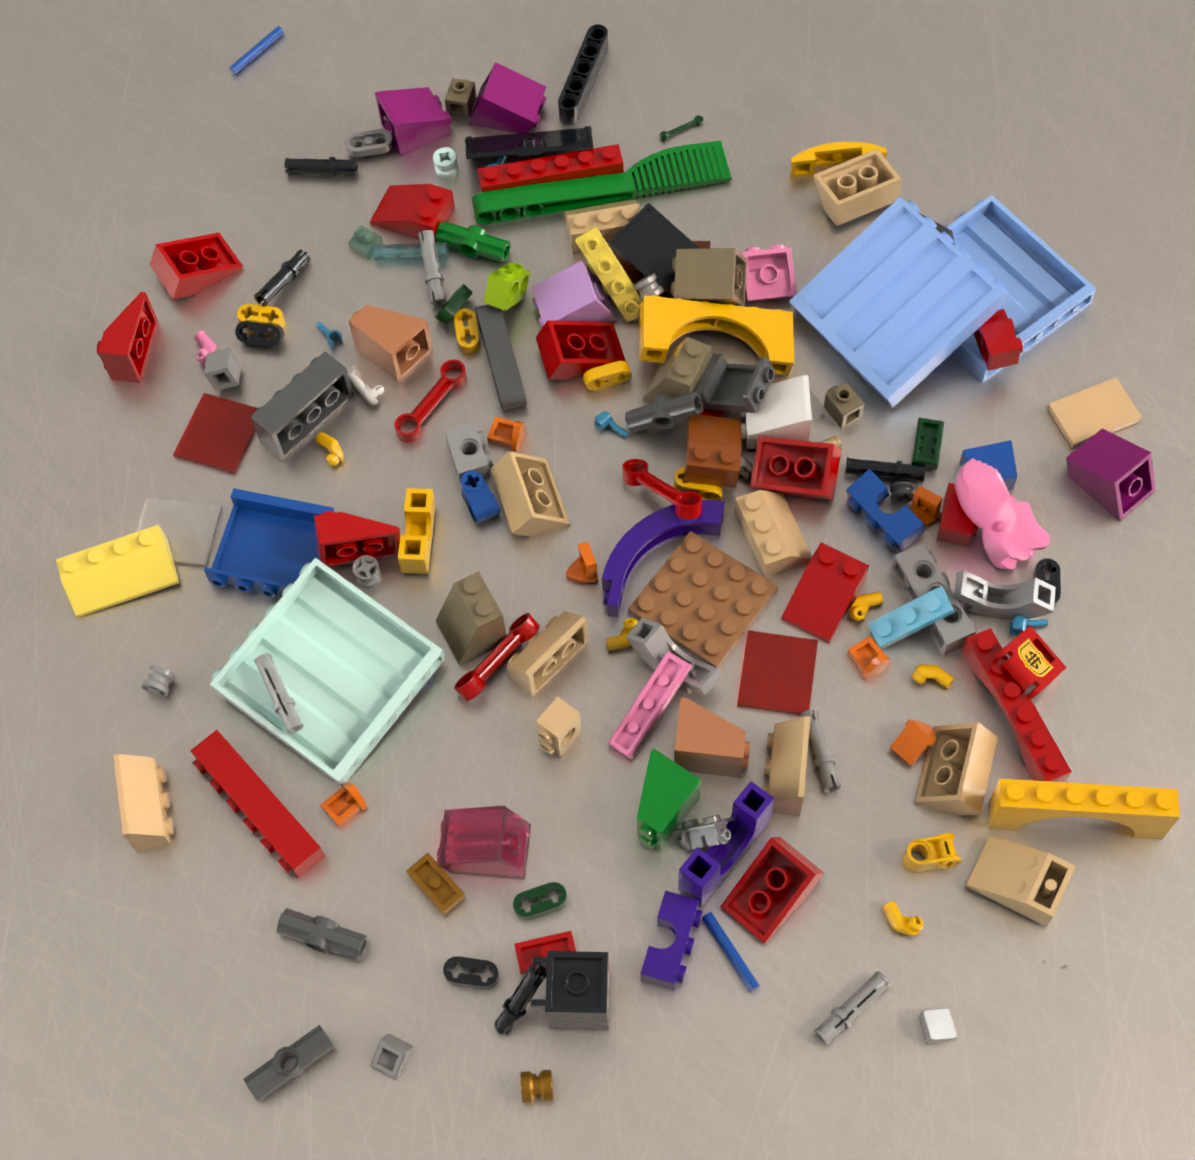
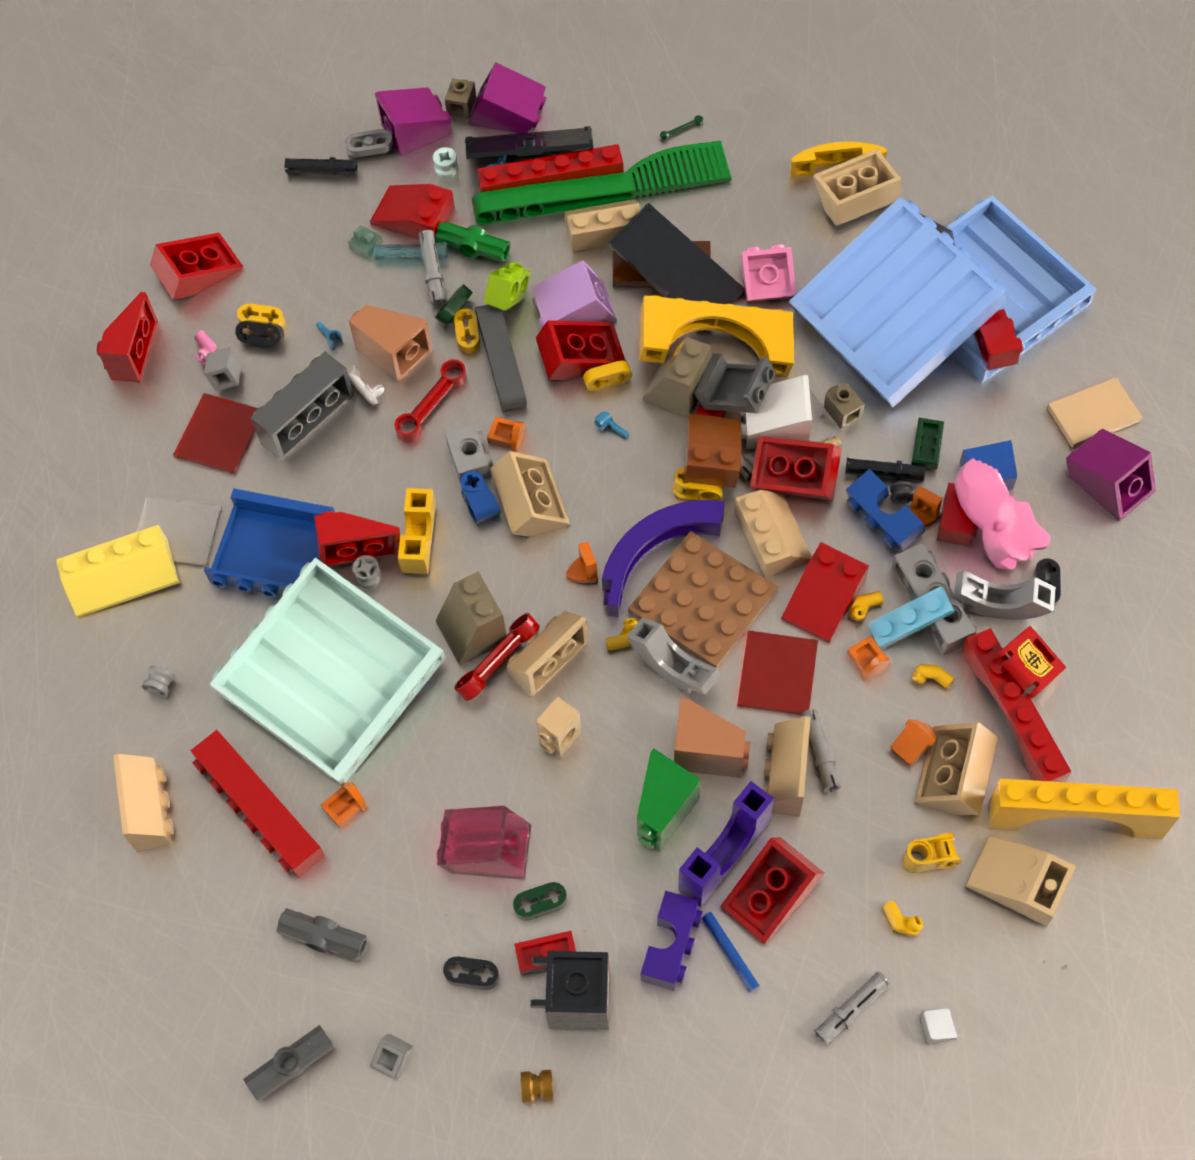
(256, 50): bar -> none
(283, 703): light grey pin -> none
(288, 272): black pin -> none
(336, 455): yellow arm -> none
(435, 884): pearl gold plate -> none
(515, 1005): black pin -> none
(583, 74): black beam -> none
(610, 272): light yellow bracket -> none
(648, 286): light grey wheel -> none
(649, 705): bright pink tile -> none
(664, 412): dark grey piece -> none
(687, 503): red piece -> none
(710, 275): dark tan slope -> none
(712, 828): light grey hinge -> none
(1020, 623): dark azure hand -> none

